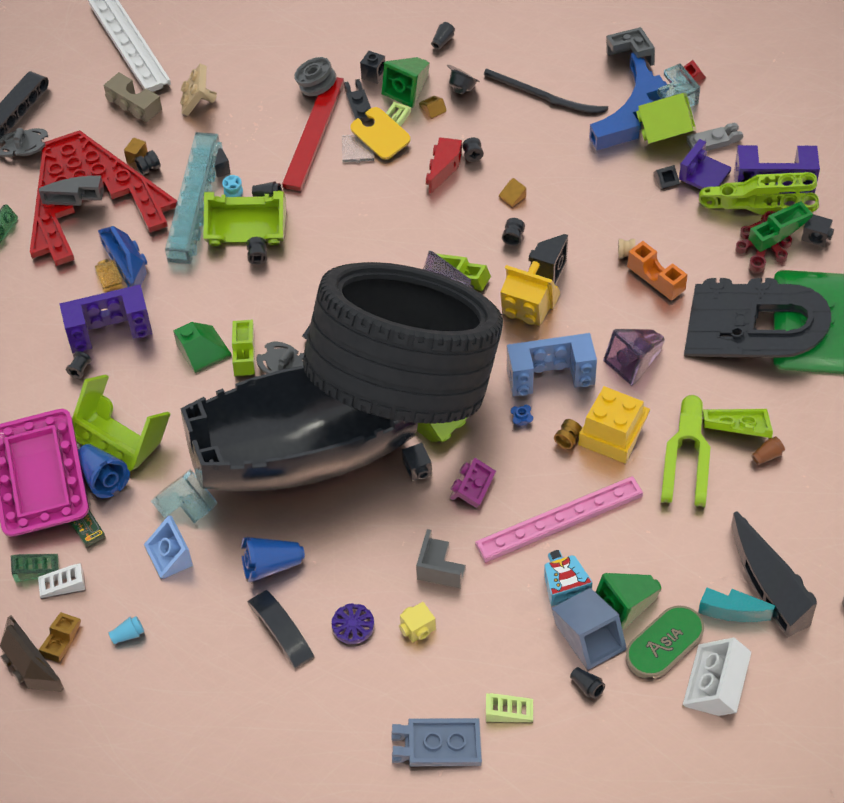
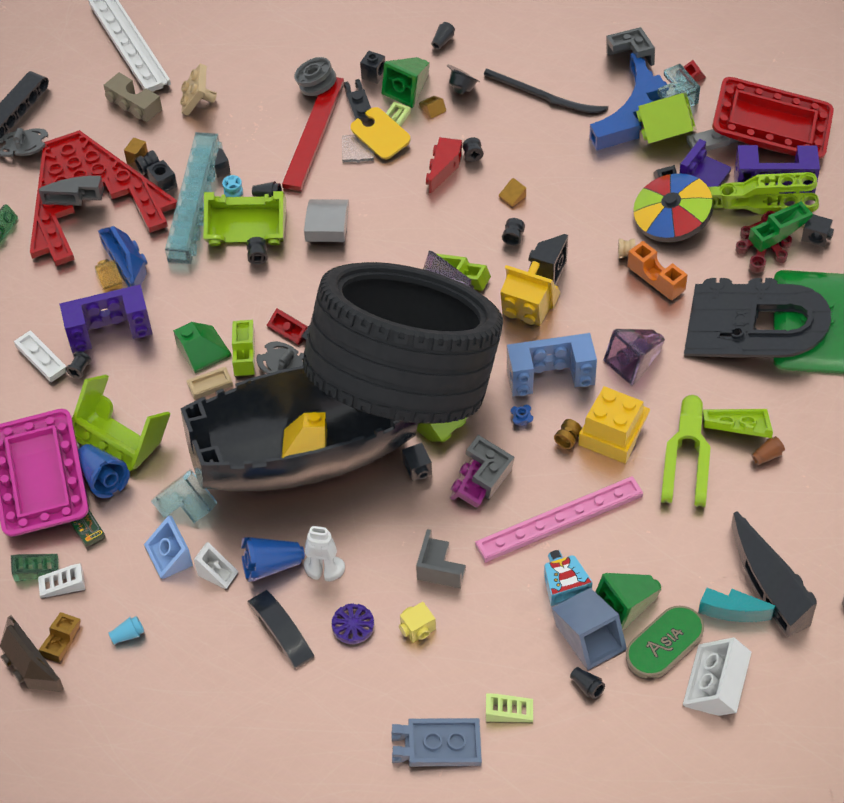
(40, 356): none -> white plate
(162, 176): none -> black brick
(209, 383): none -> tan tile
(214, 567): none -> white slope
(287, 326): none -> red slope
(305, 434): none -> yellow slope
(321, 548): none -> white piece
(326, 220): none -> light grey slope
(495, 464): none -> dark grey panel
(673, 207): none -> dish
(771, 117): none -> red wedge

